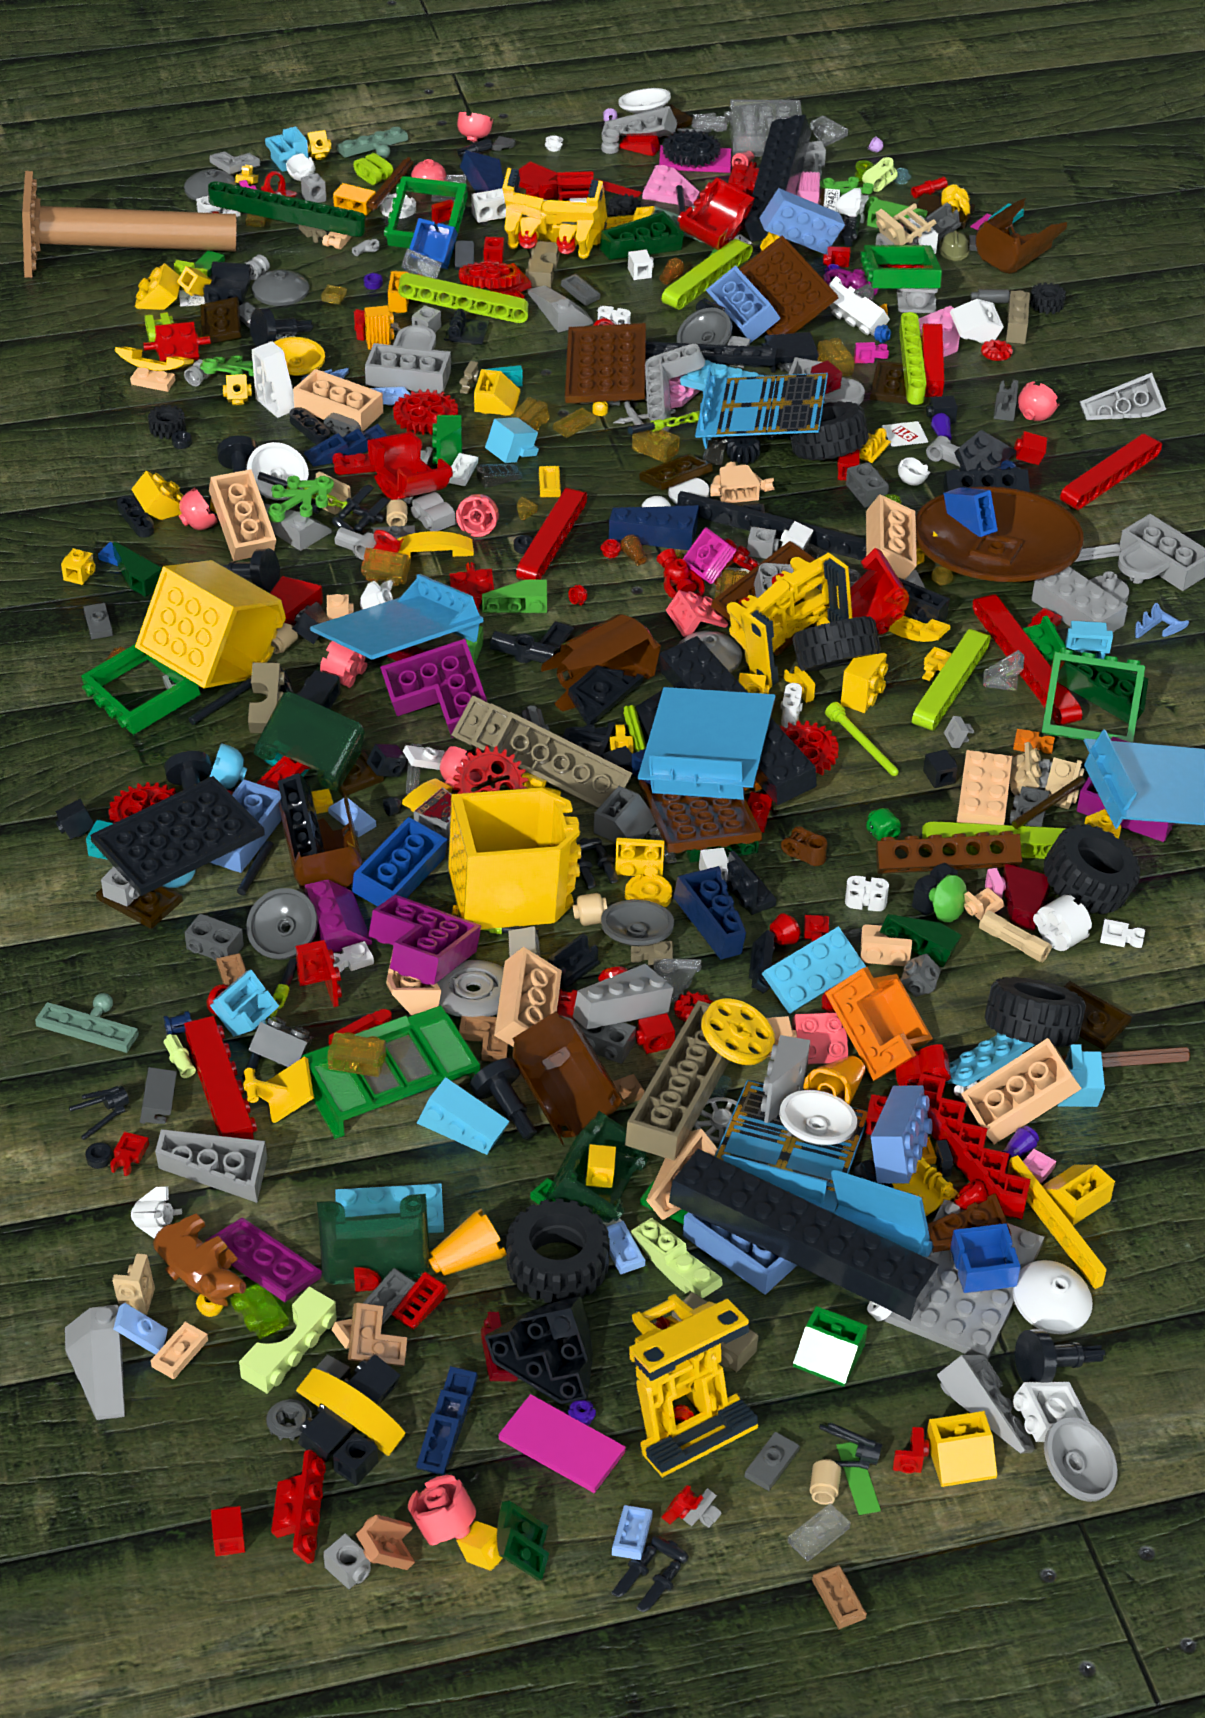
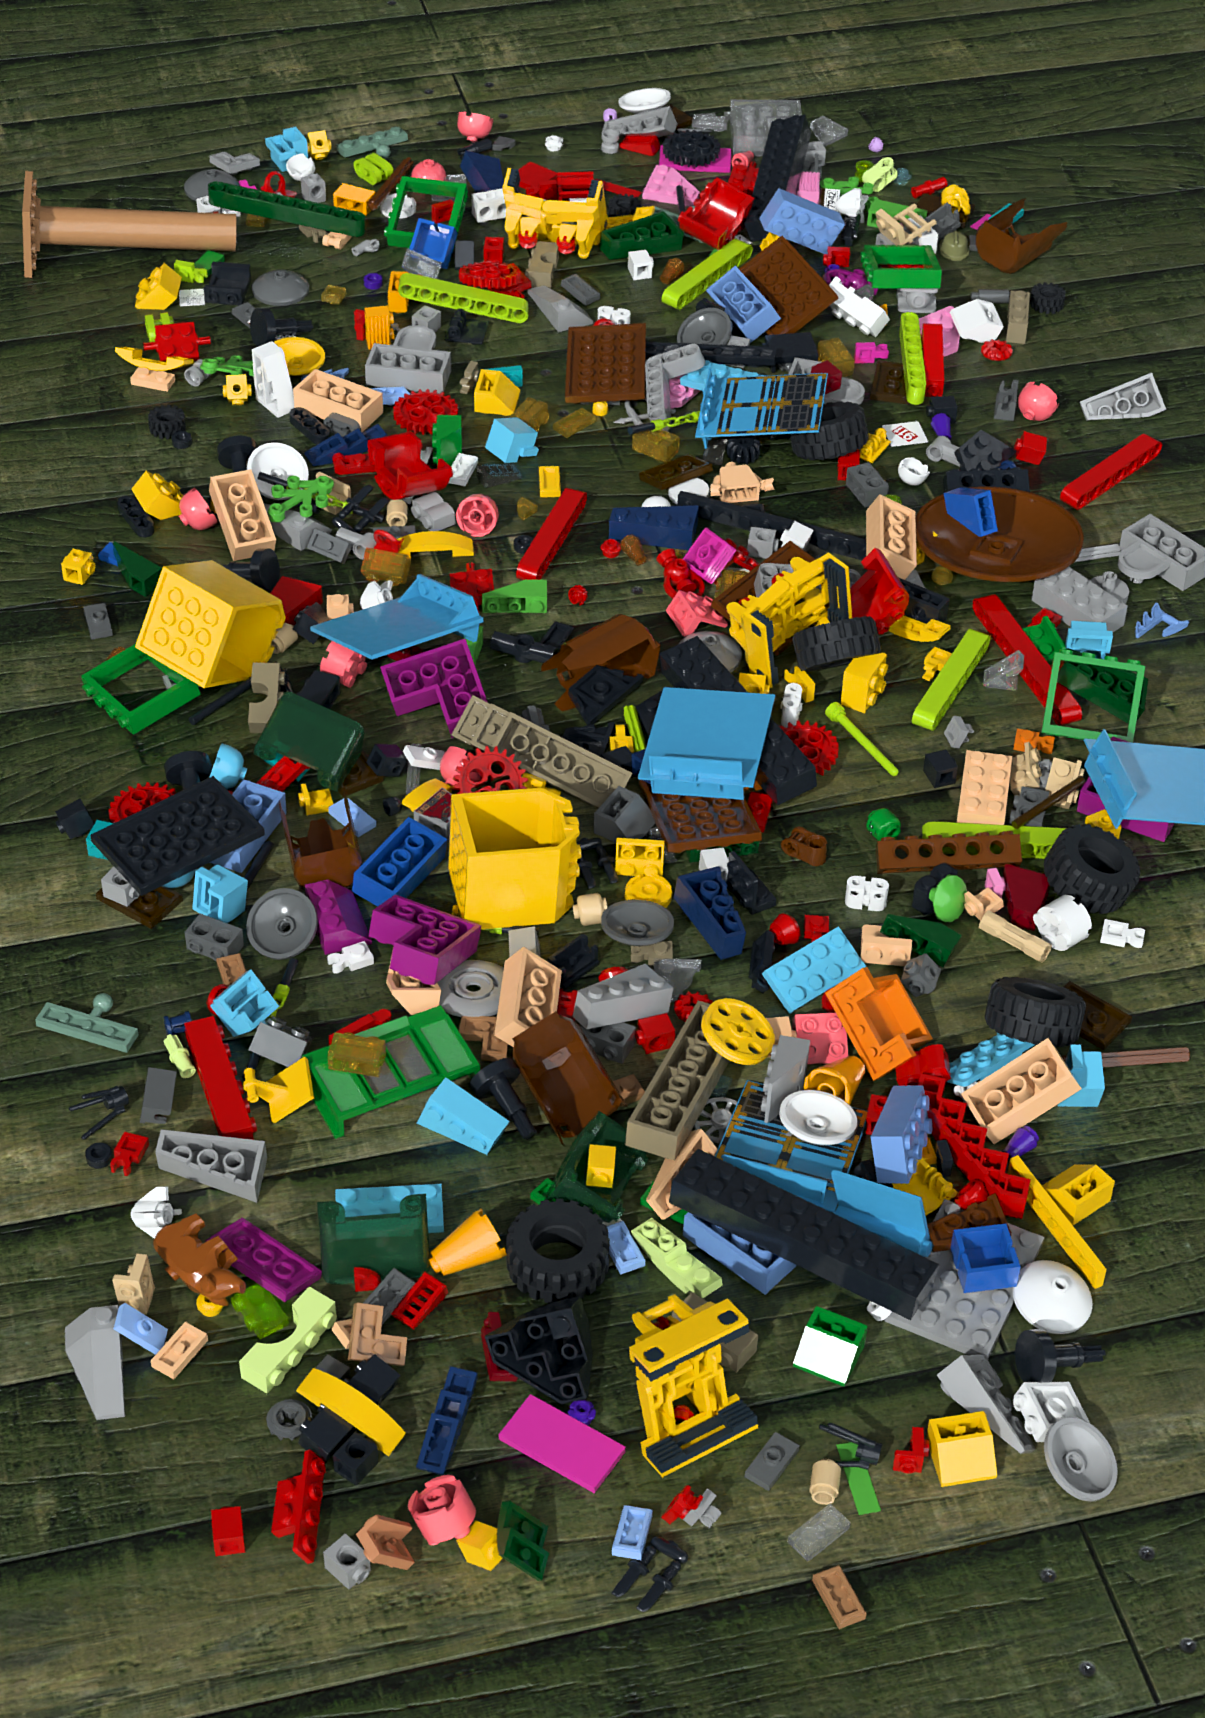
(193, 281): yellow brick -> none
(219, 893): none -> medium azure plate
(221, 320): dark brown tile -> none
(247, 171): yellow tile -> none
(258, 266): light grey wheel -> none
(301, 816): black brick -> none
(316, 965): red bracket -> none
(329, 546): none -> plate
(882, 333): blue plate -> none
(1039, 1165): bright pink plate -> none

